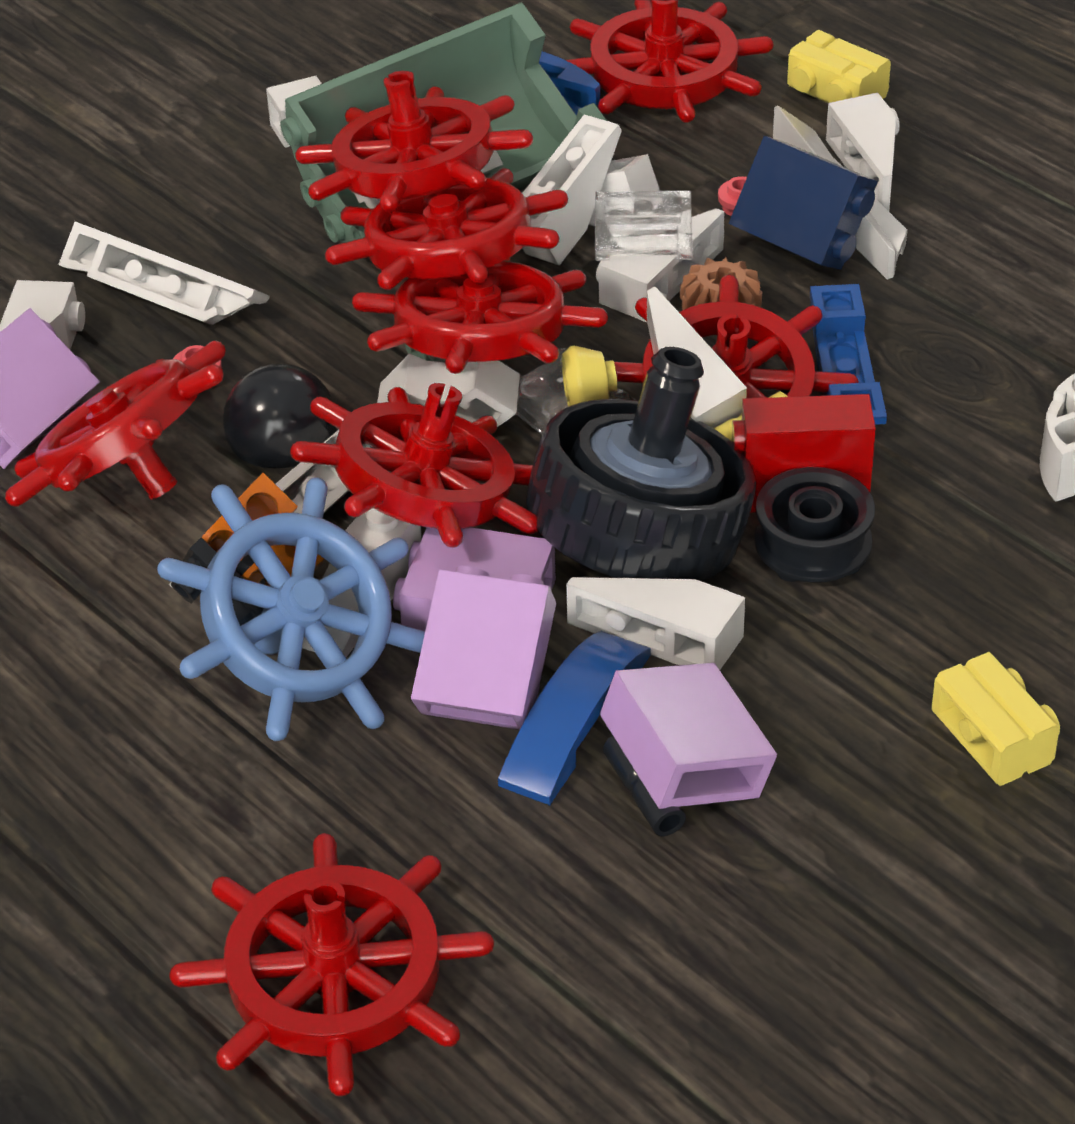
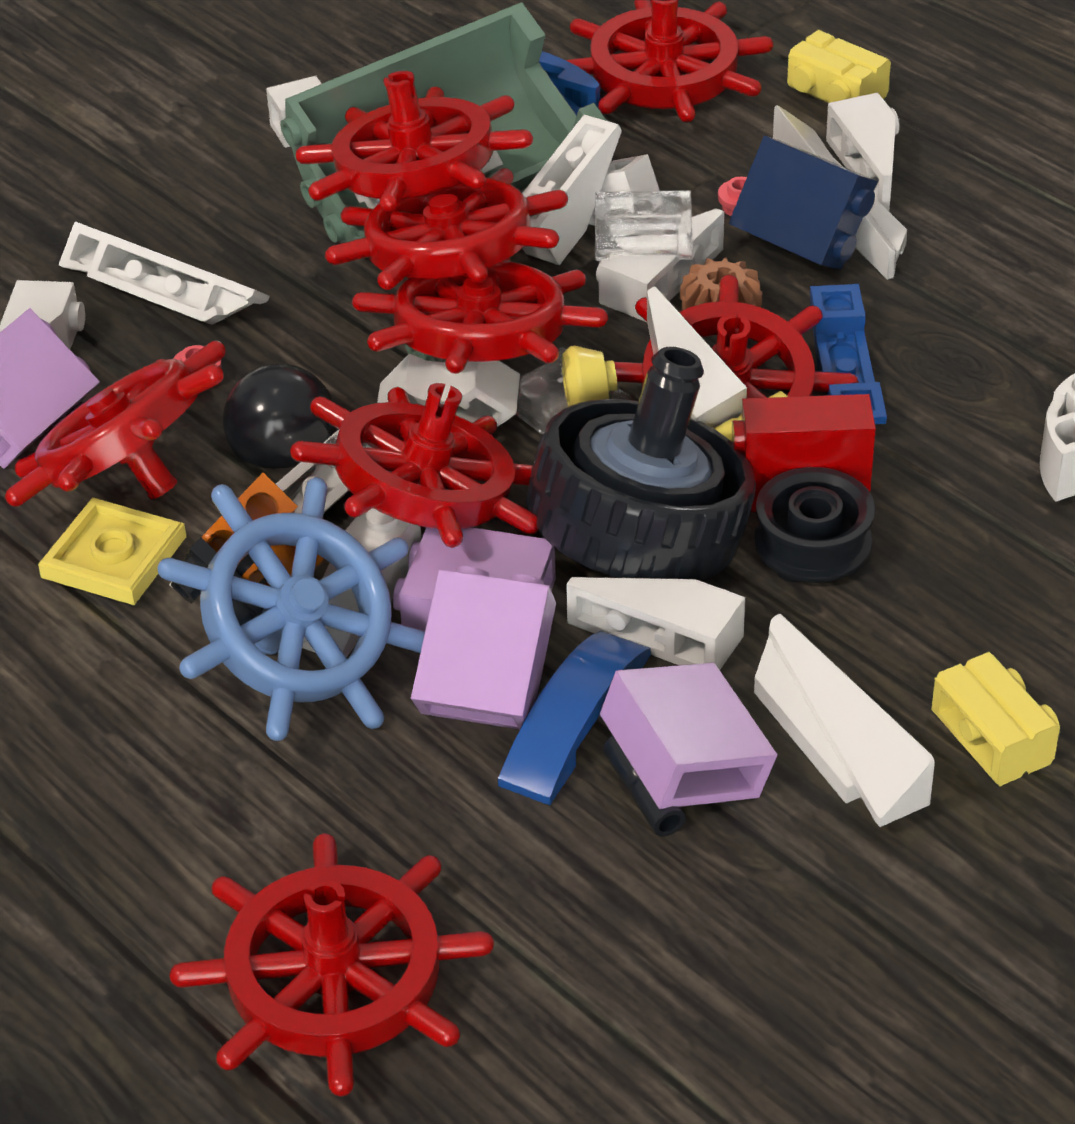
(112, 550): none -> light yellow plate
(841, 727): none -> white wedge

